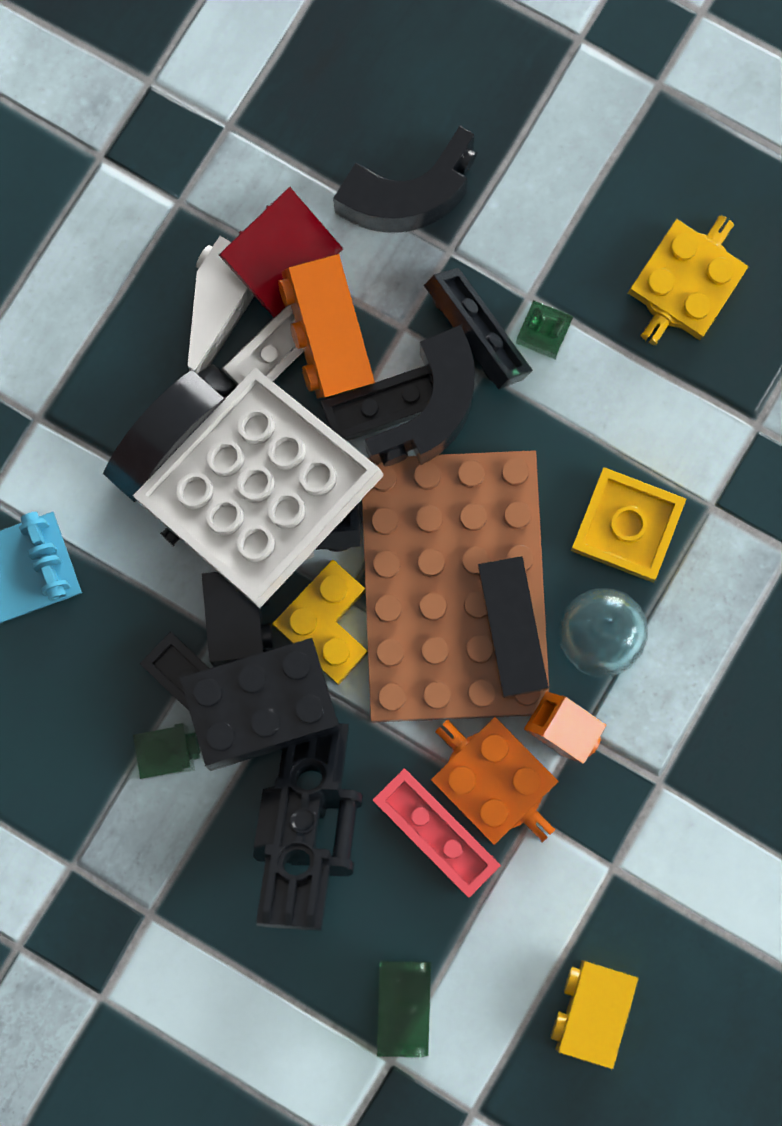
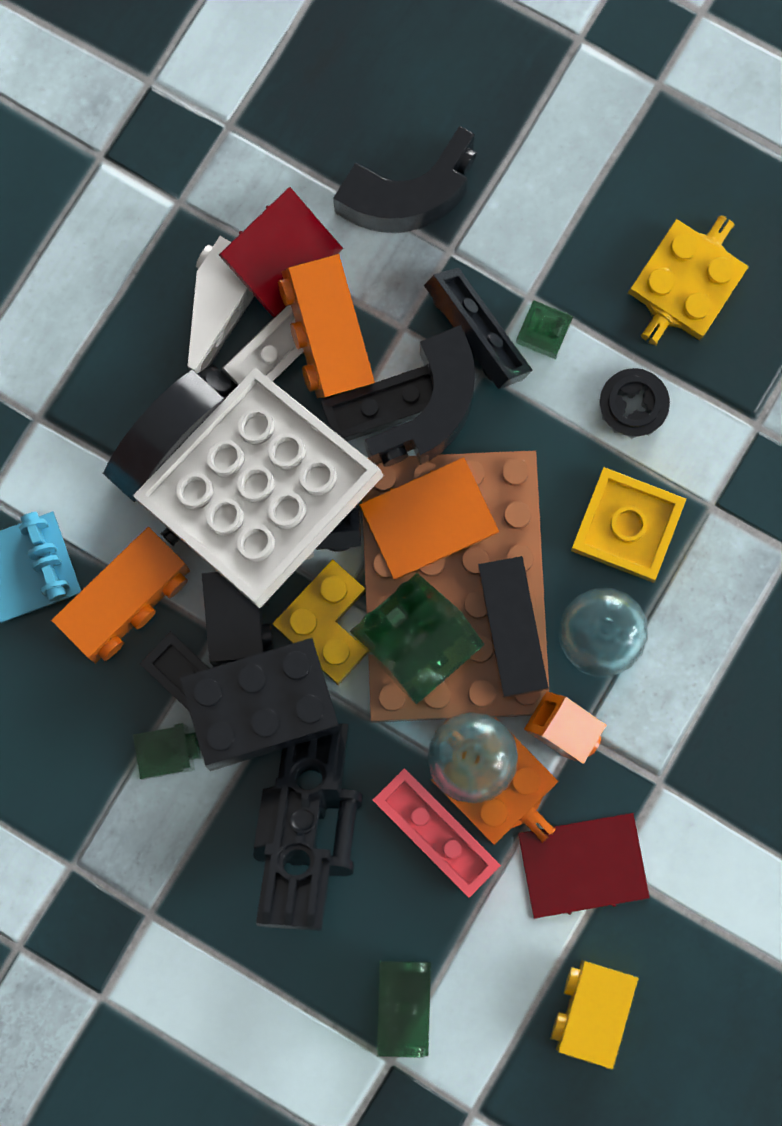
(122, 596): none -> orange brick
(417, 637): none -> clear green slope
(429, 518): none -> orange window
(477, 736): none -> clear light blue cylinder
(584, 866): none -> dark red window
(629, 383): none -> black gear

